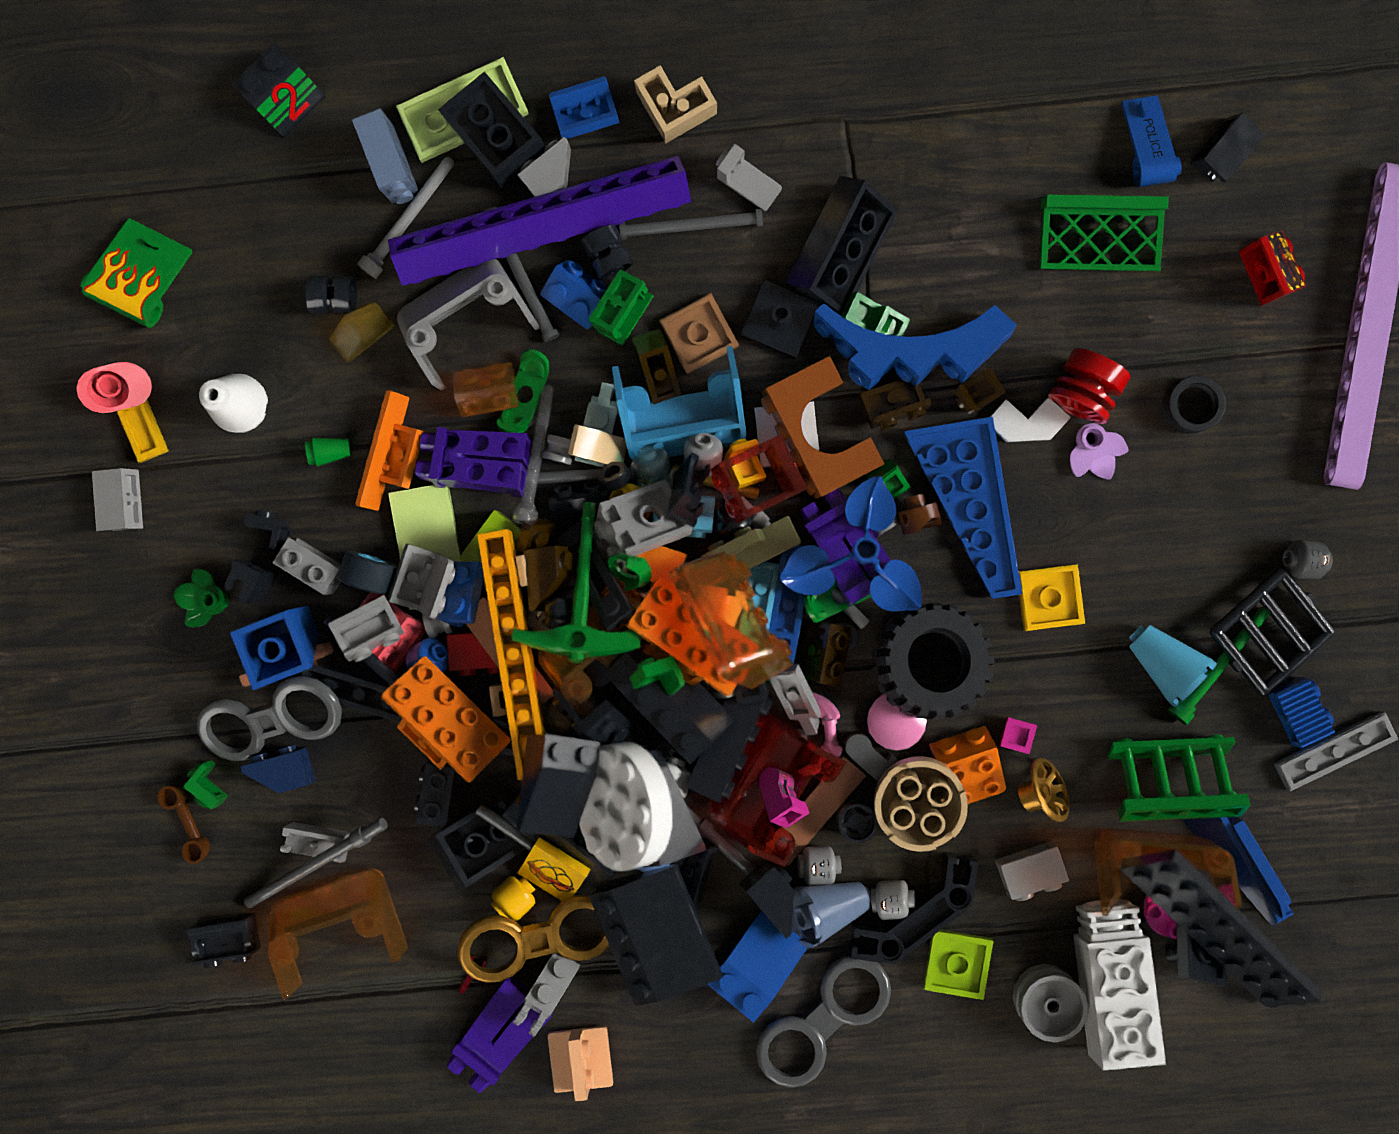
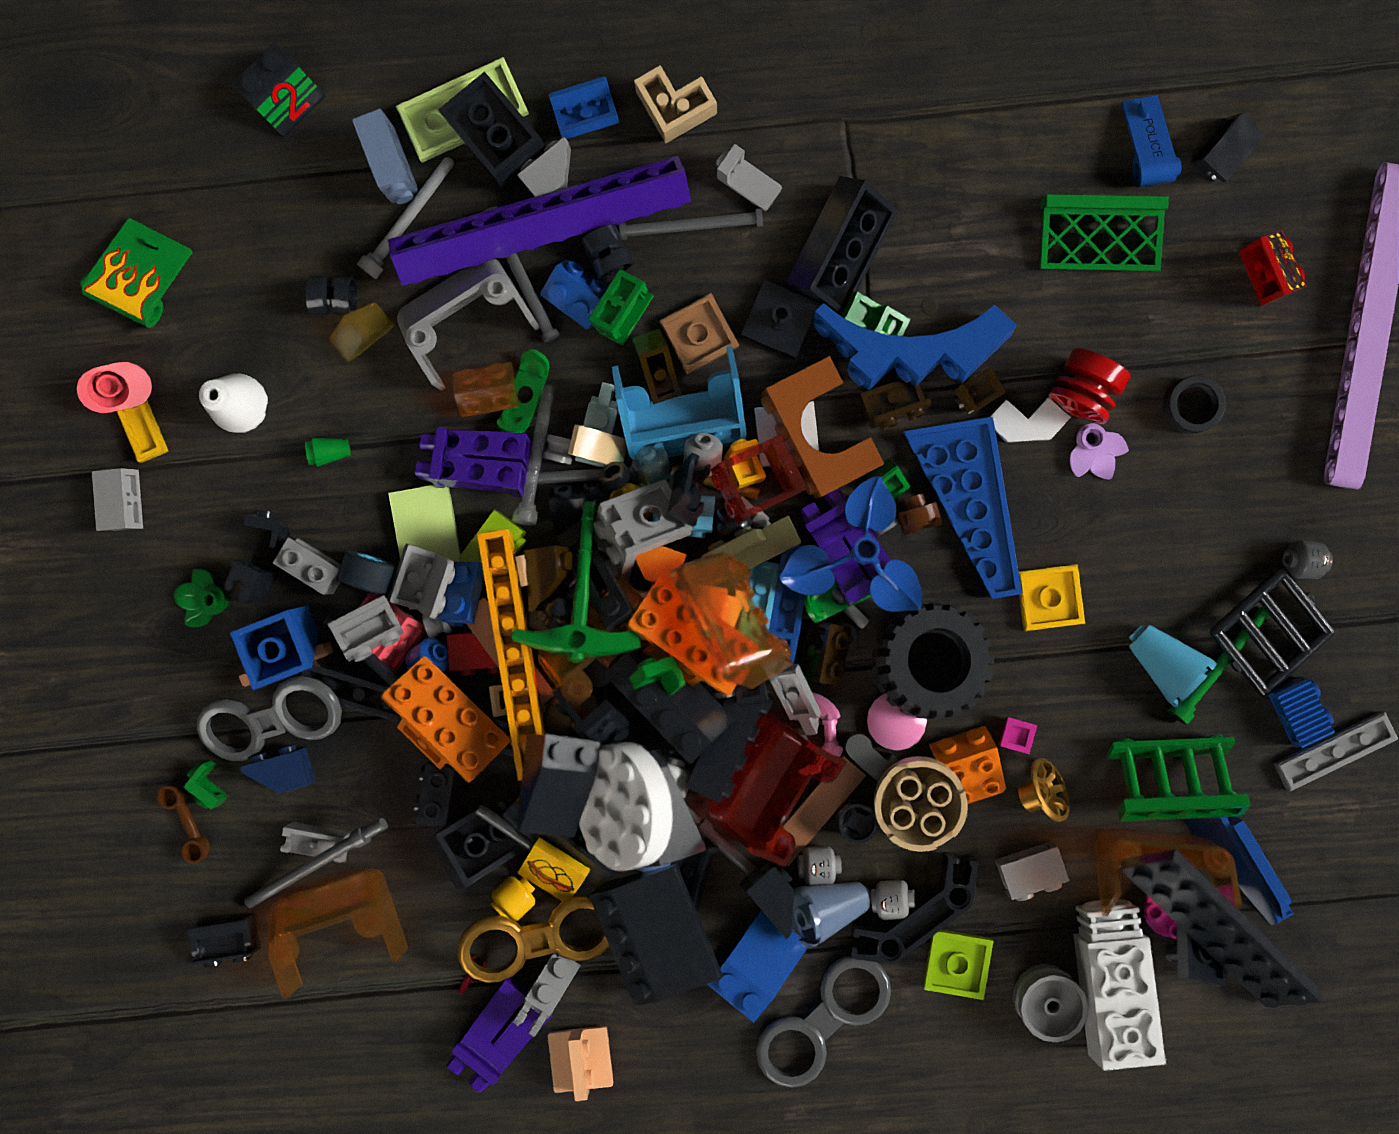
(391, 452): orange bracket -> none
(536, 534): dark brown bracket -> none
(634, 563): green piece -> none
(780, 798): dark pink leg -> none

